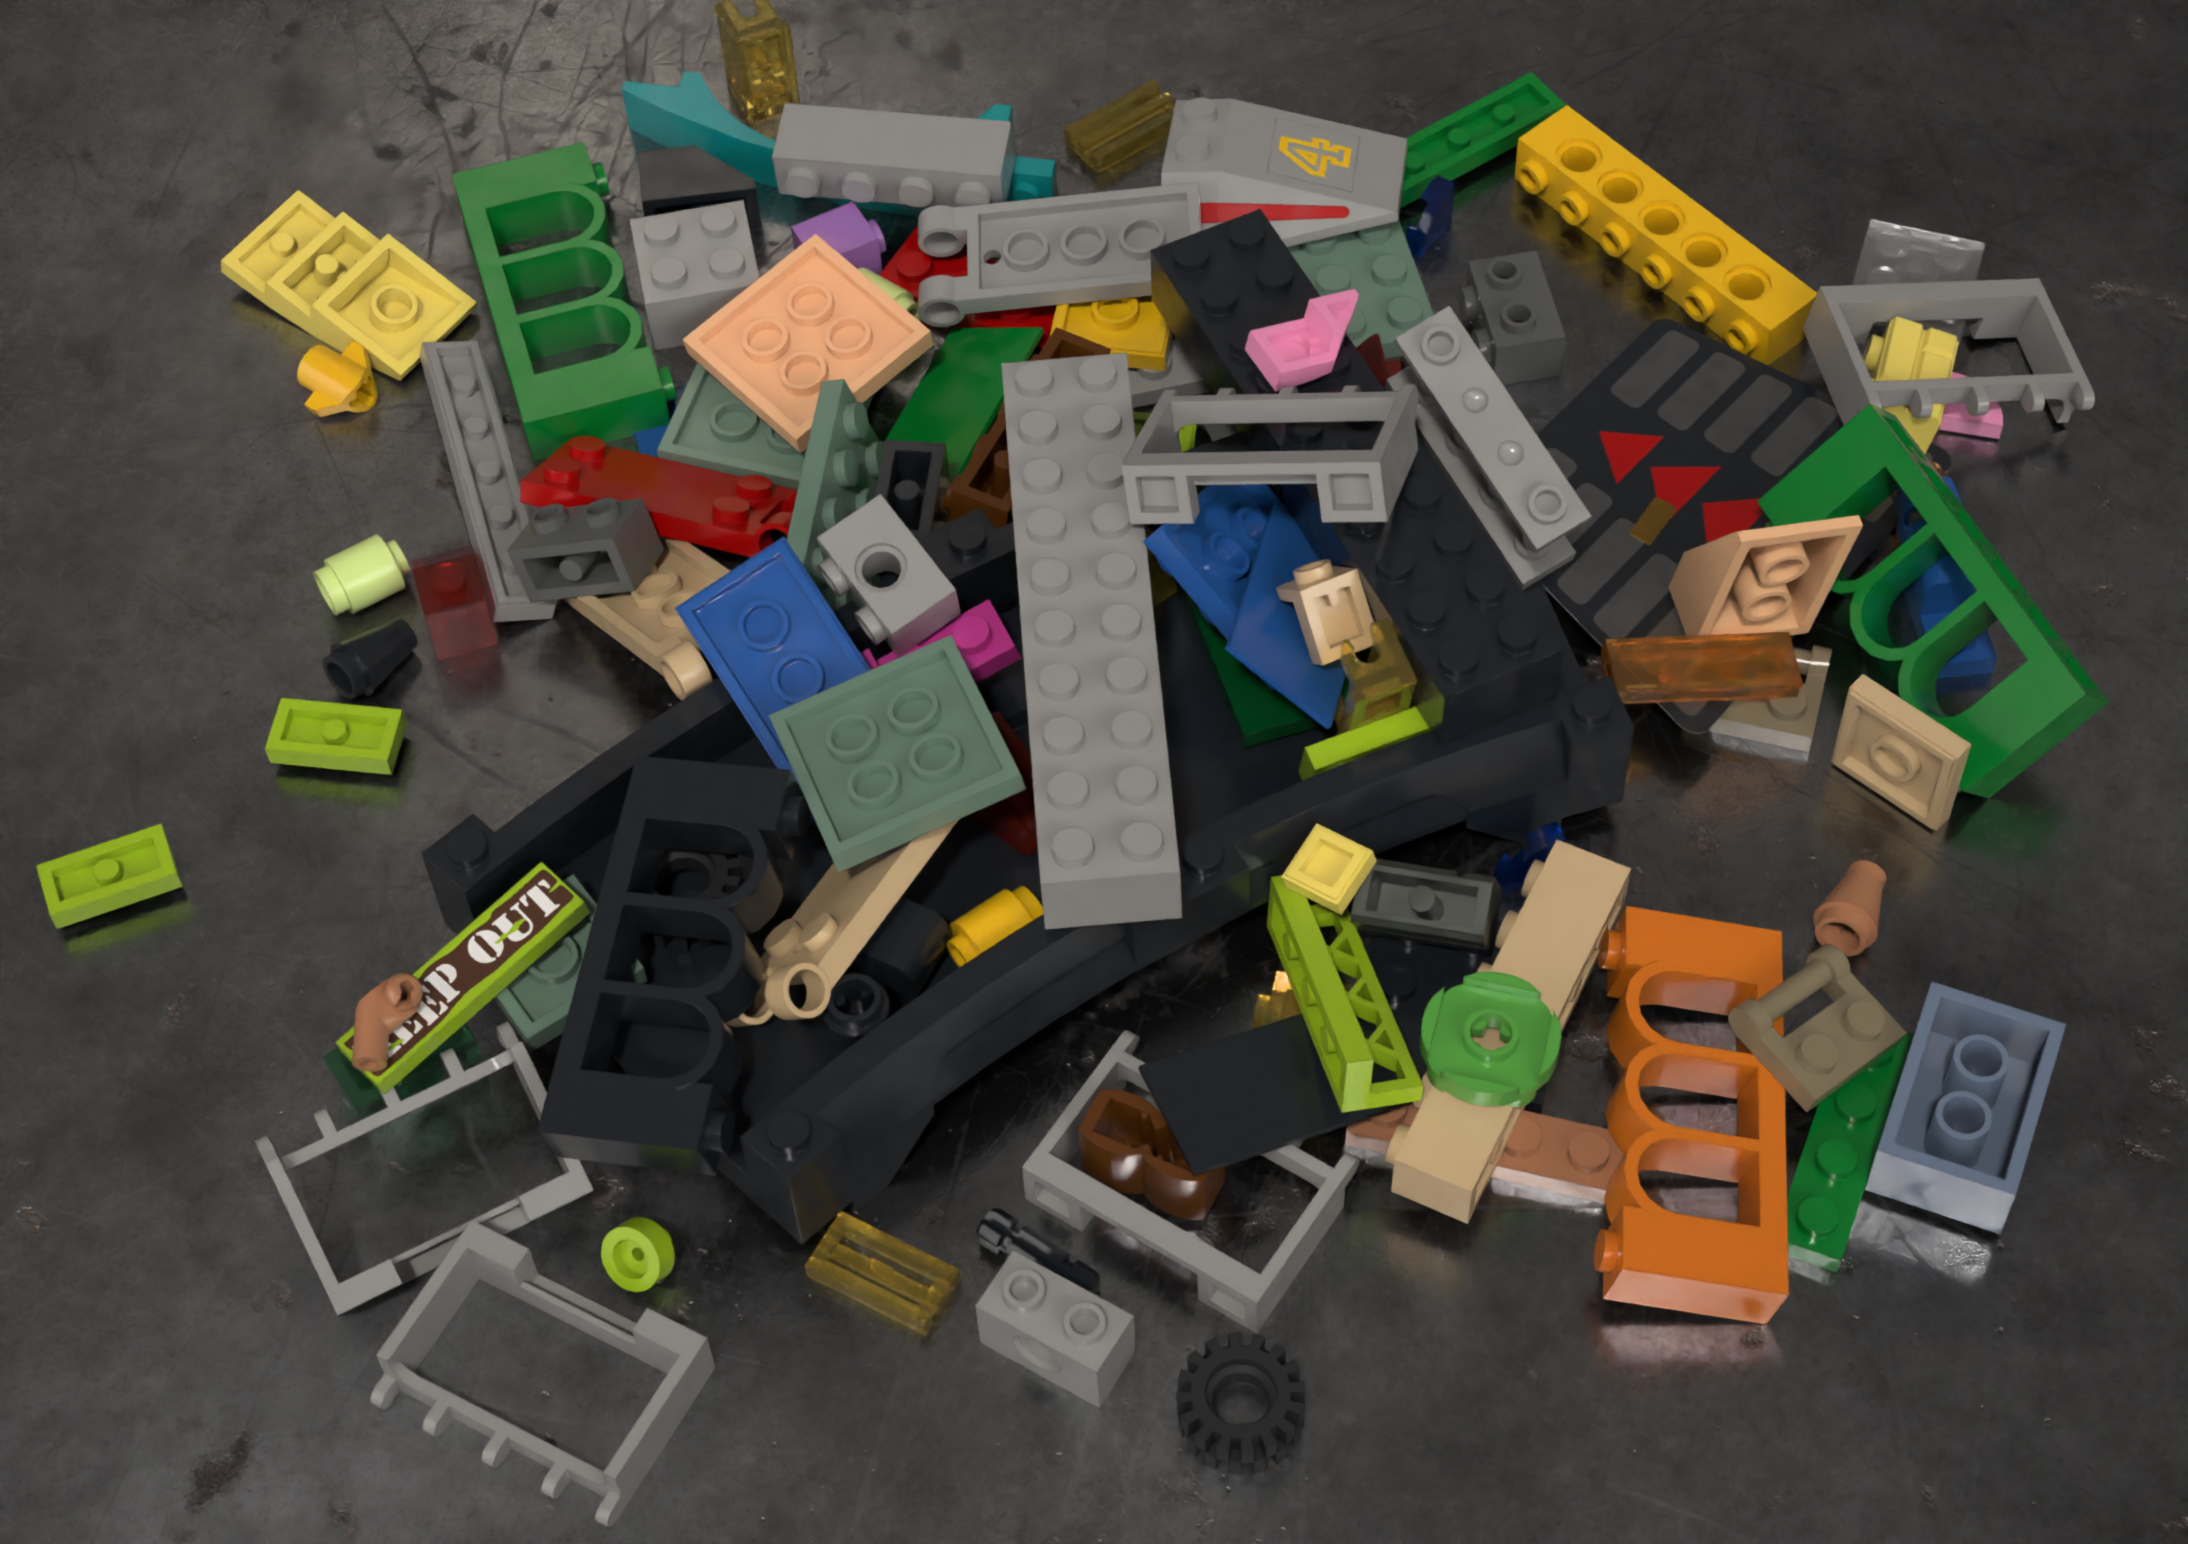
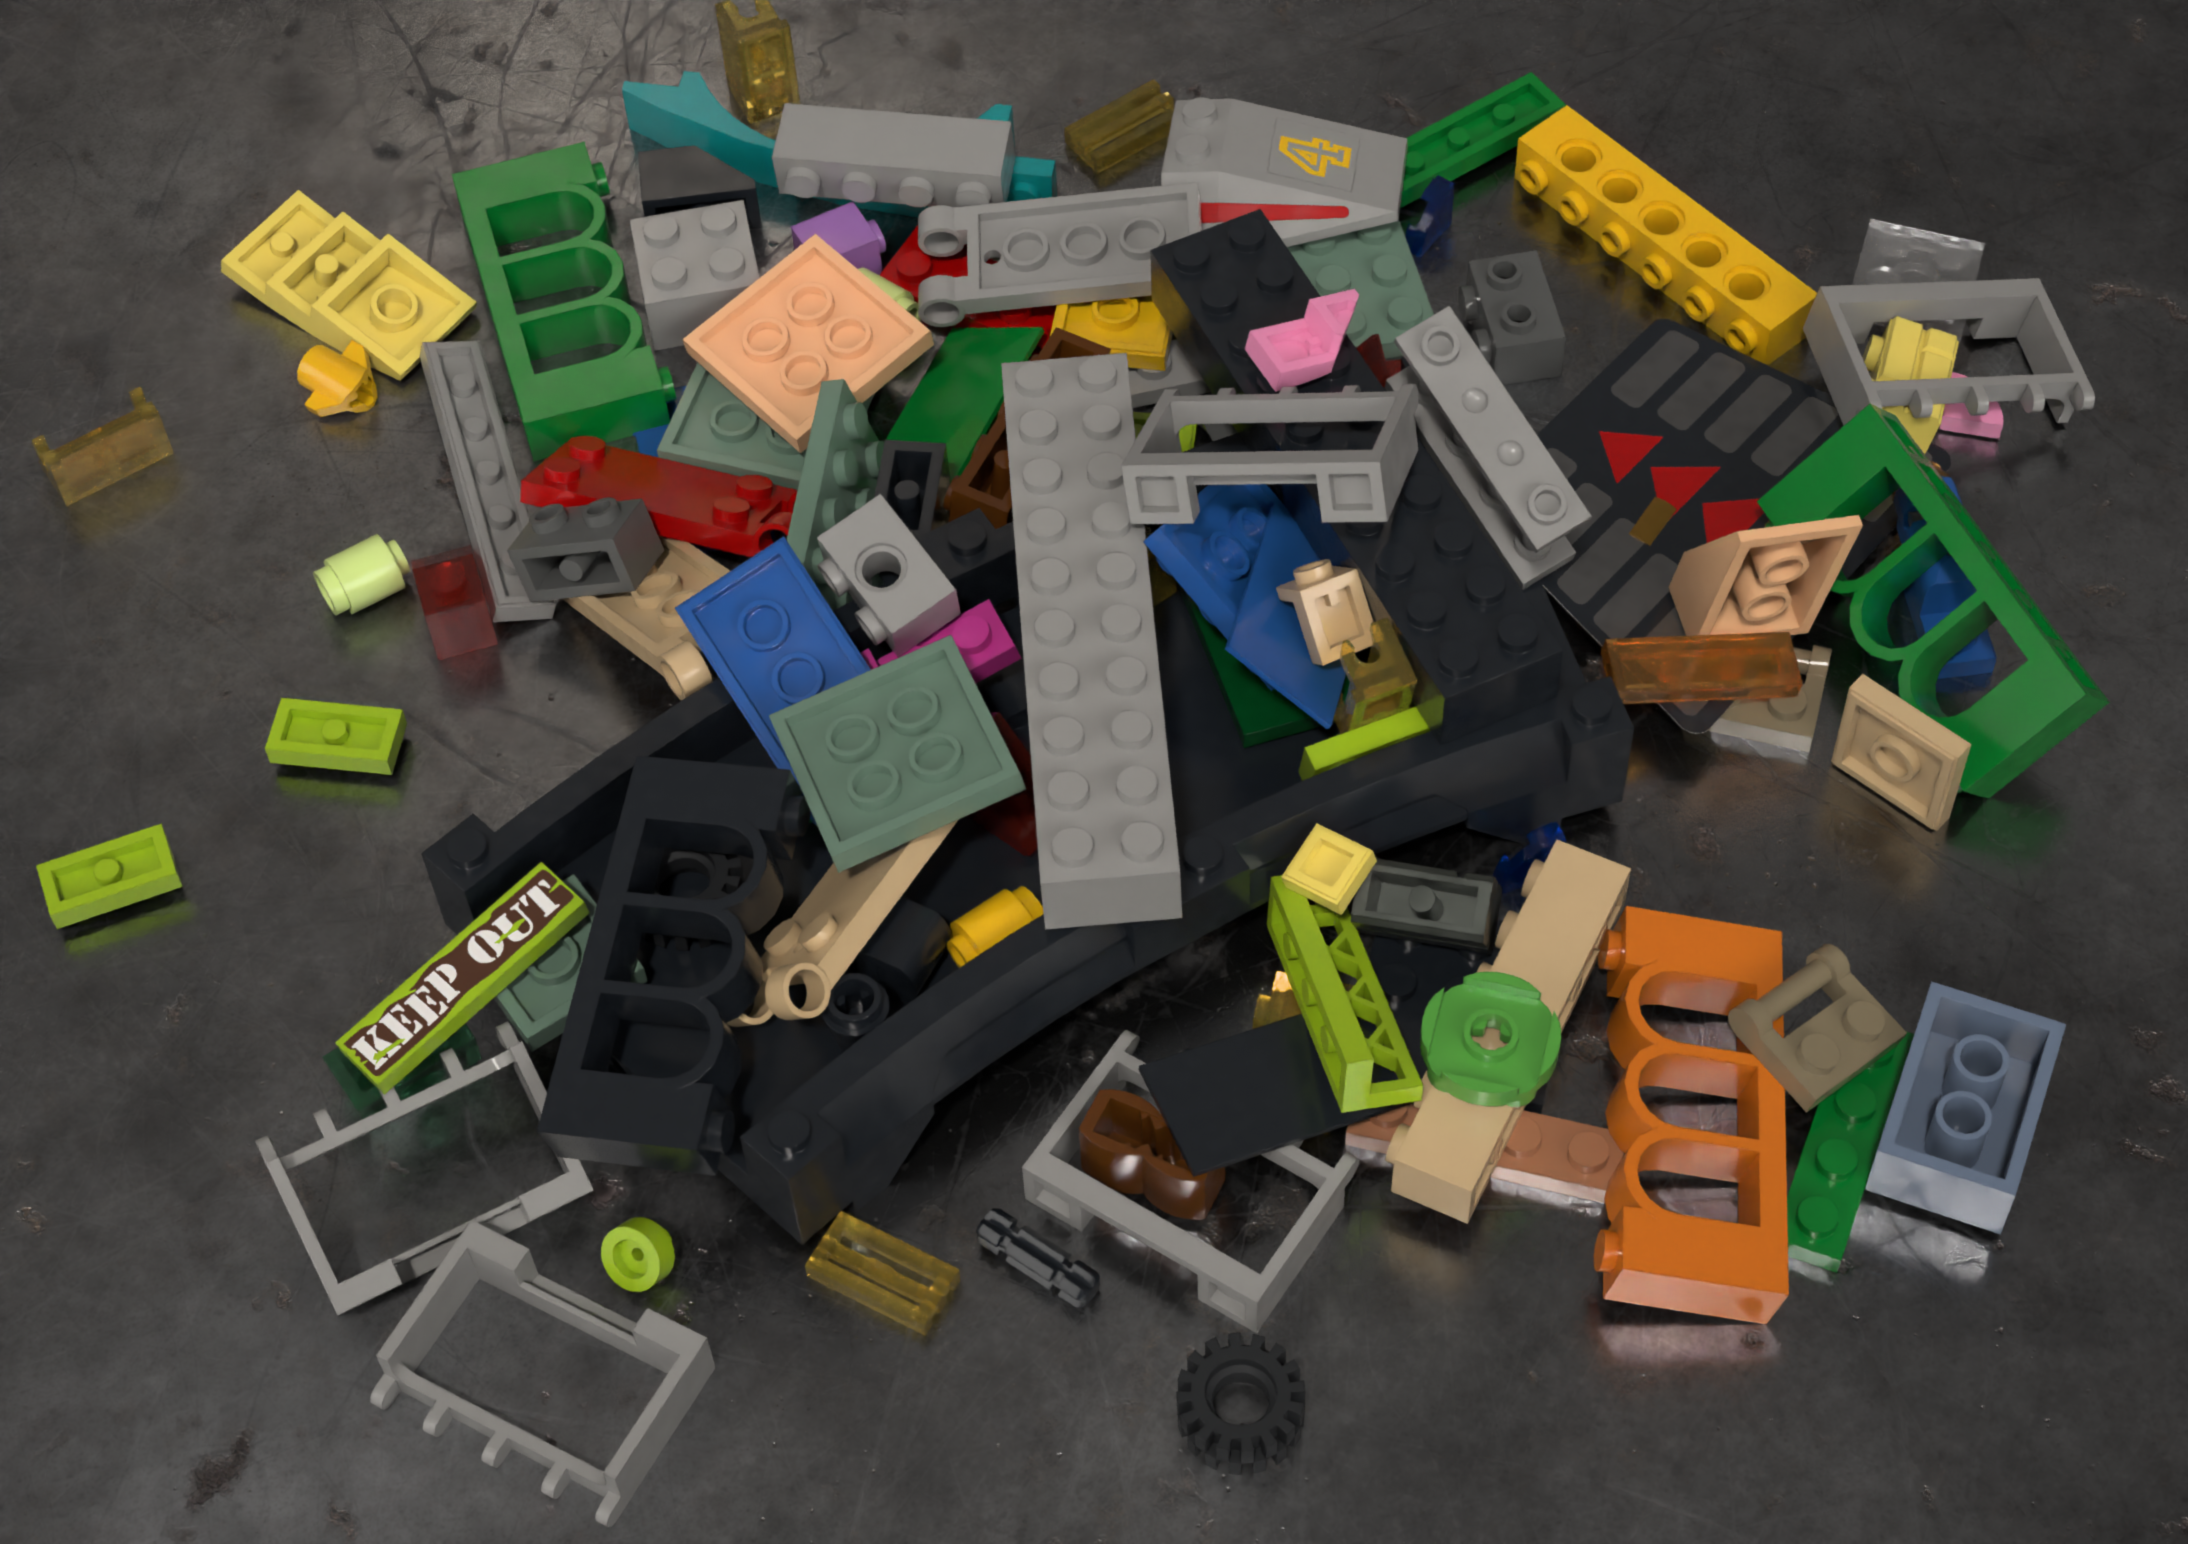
(105, 452): none -> clear yellow hinge
(366, 659): black cone -> none
(380, 1015): nougat arm -> none
(1056, 1329): light grey brick -> none
(1852, 909): nougat cone -> none

